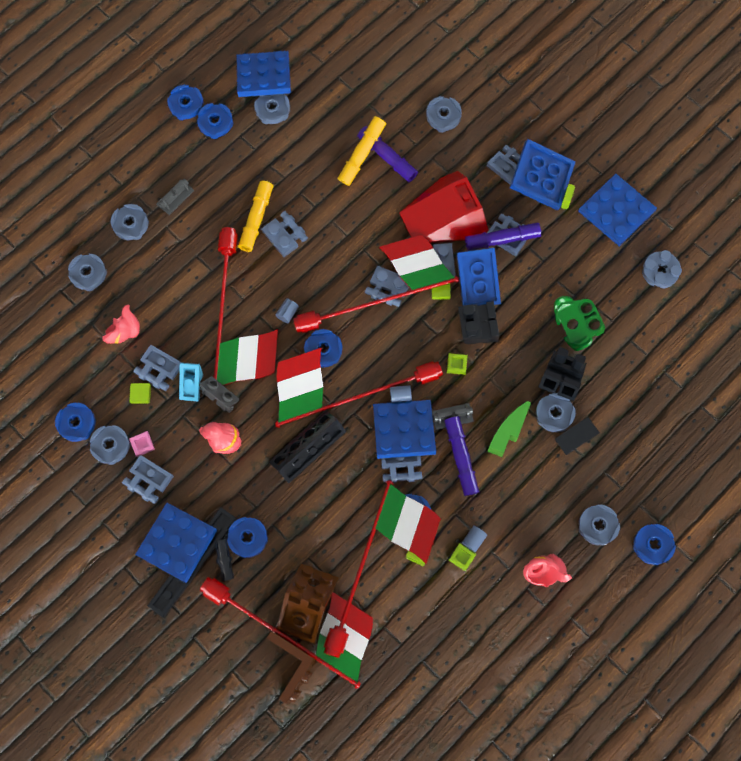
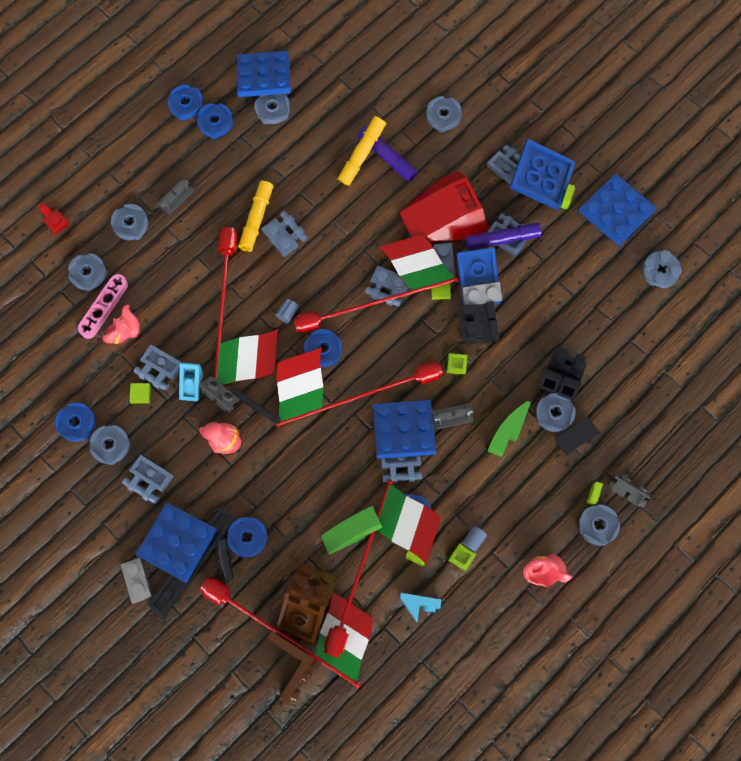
(54, 220): none -> red plate
(99, 304): none -> bright pink beam
(136, 580): none -> light grey plate
(142, 444): bright pink tile -> none
(257, 407): none -> black bar
(309, 448): black fence -> none
(351, 530): none -> bright green slope
(400, 394): sand blue piece -> none
(414, 602): none -> medium azure slope
(461, 456): dark purple piece -> none
(482, 293): none -> light grey plate
(567, 309): green piece -> none
(594, 493): none -> lime tile
(637, 493): none -> dark grey hinge
(665, 542): blue plate -> none

